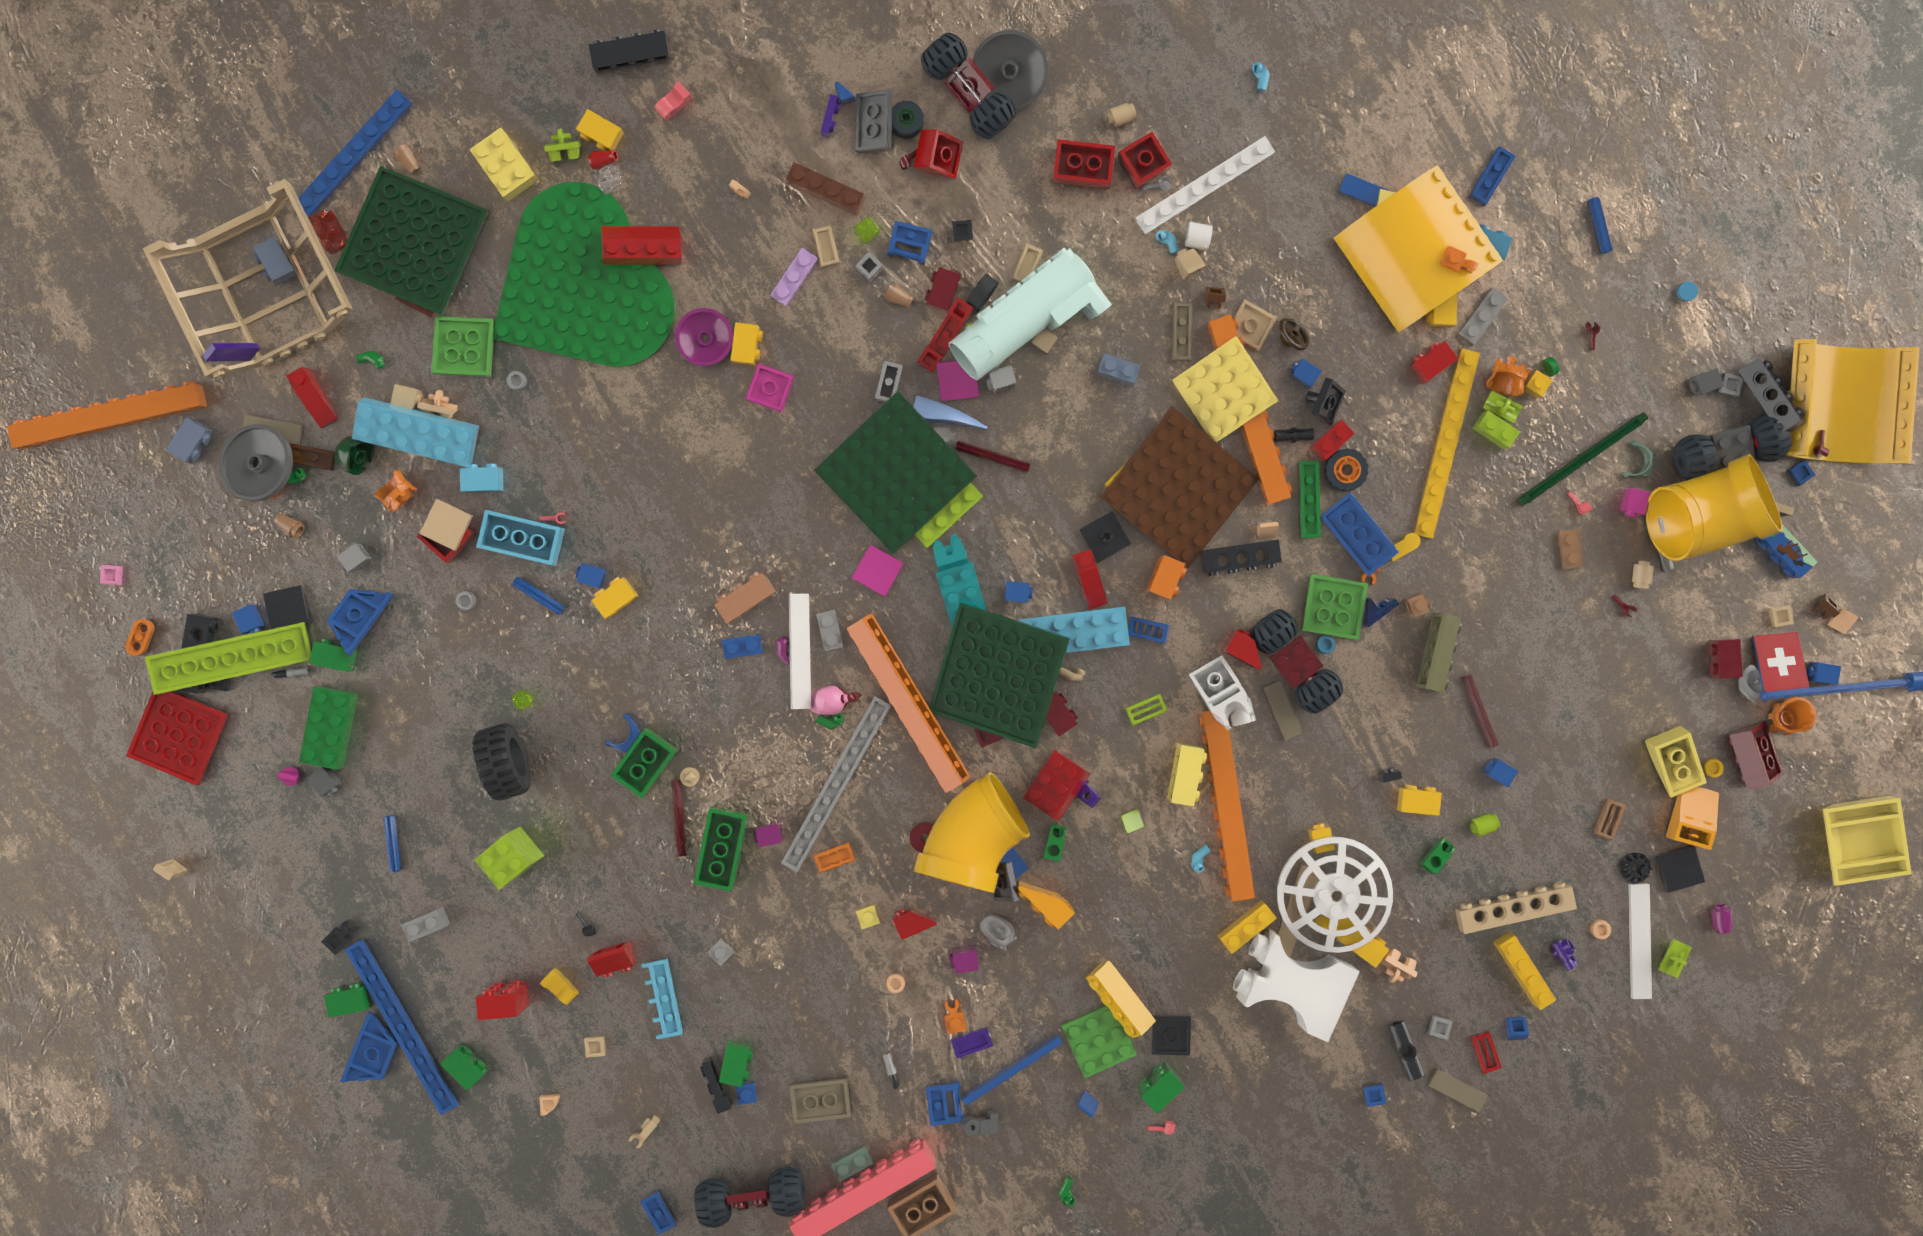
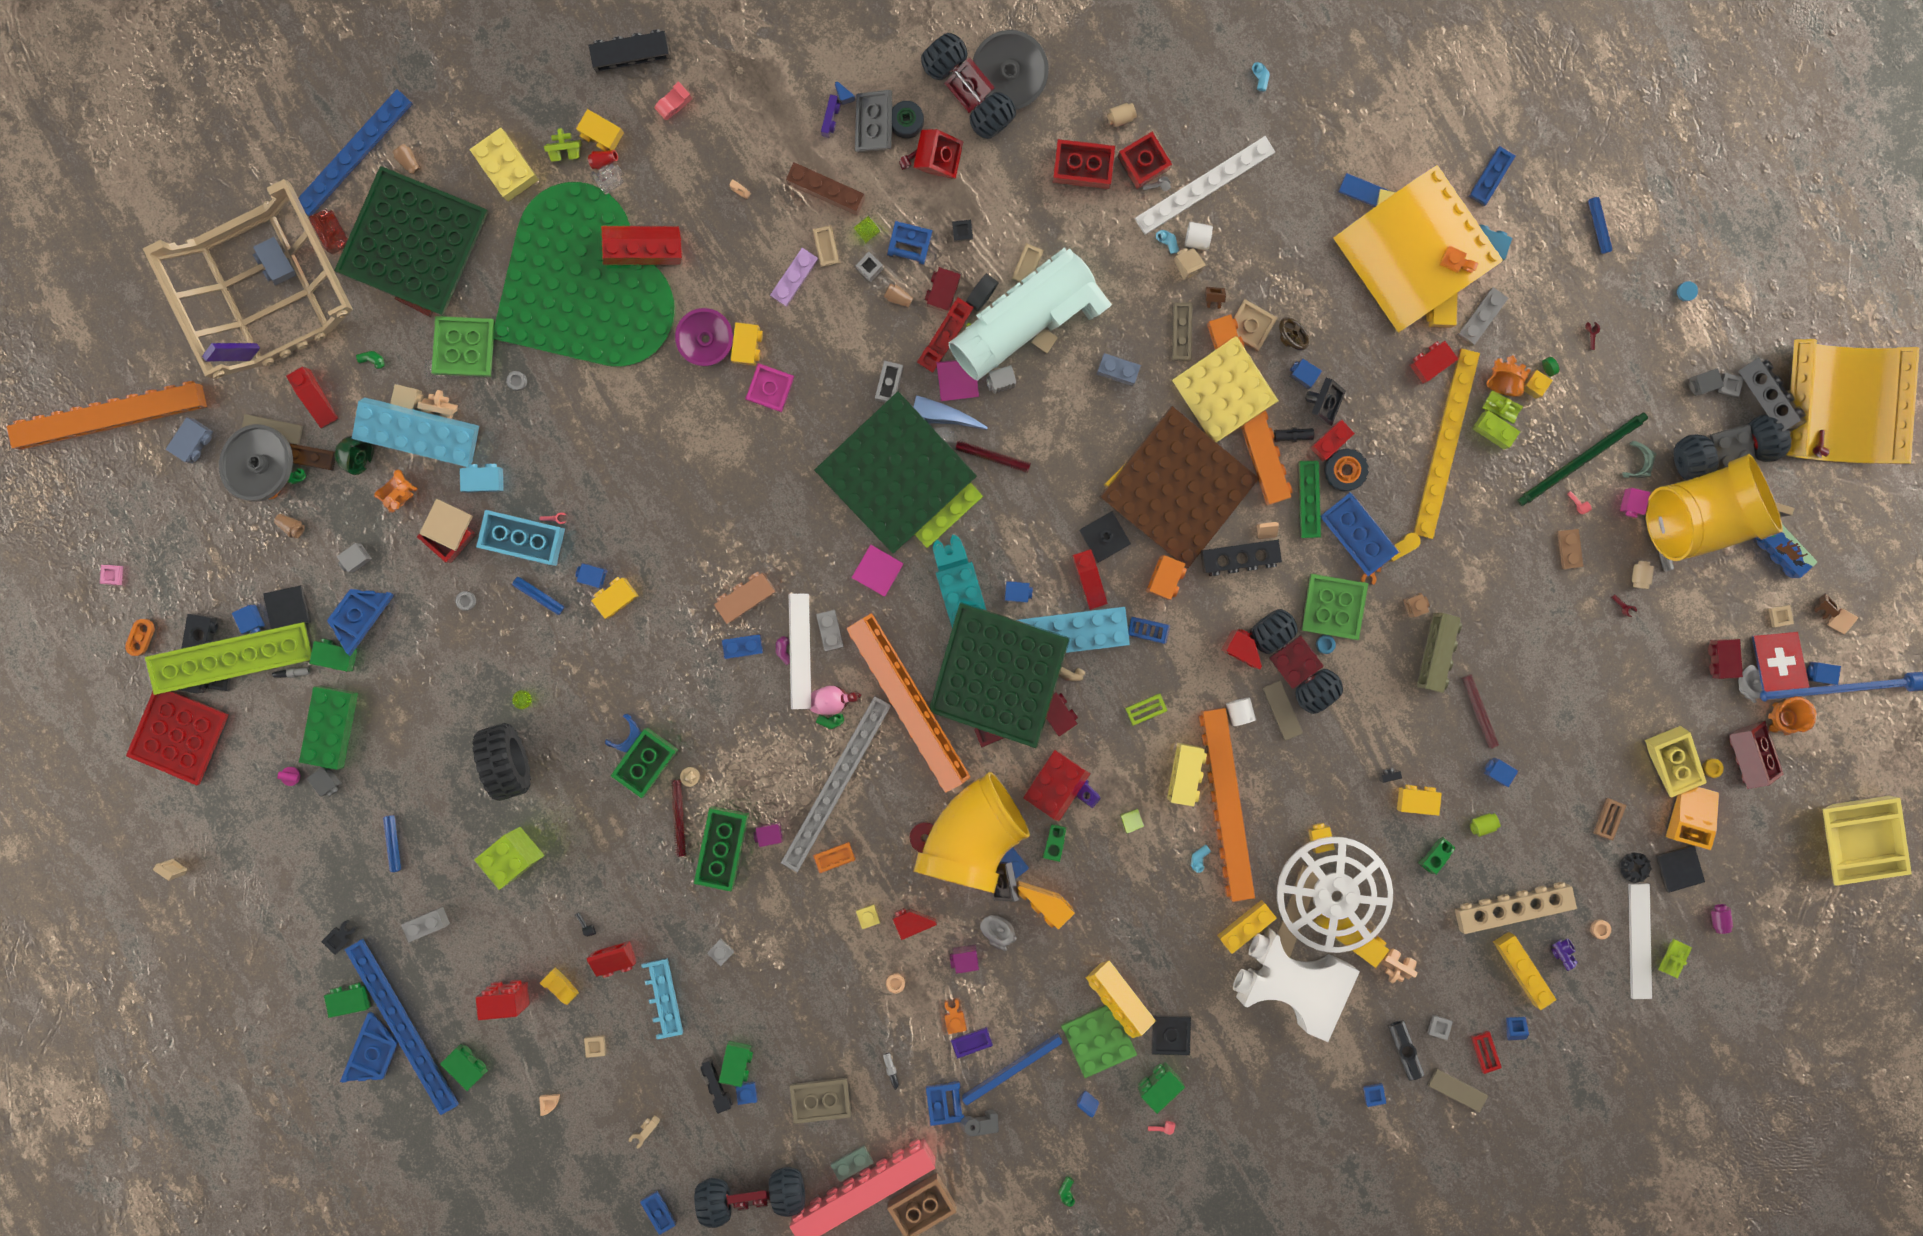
(1220, 690): white brick -> none
(1373, 613): clear blue slope -> none
(1801, 472): blue tile -> none

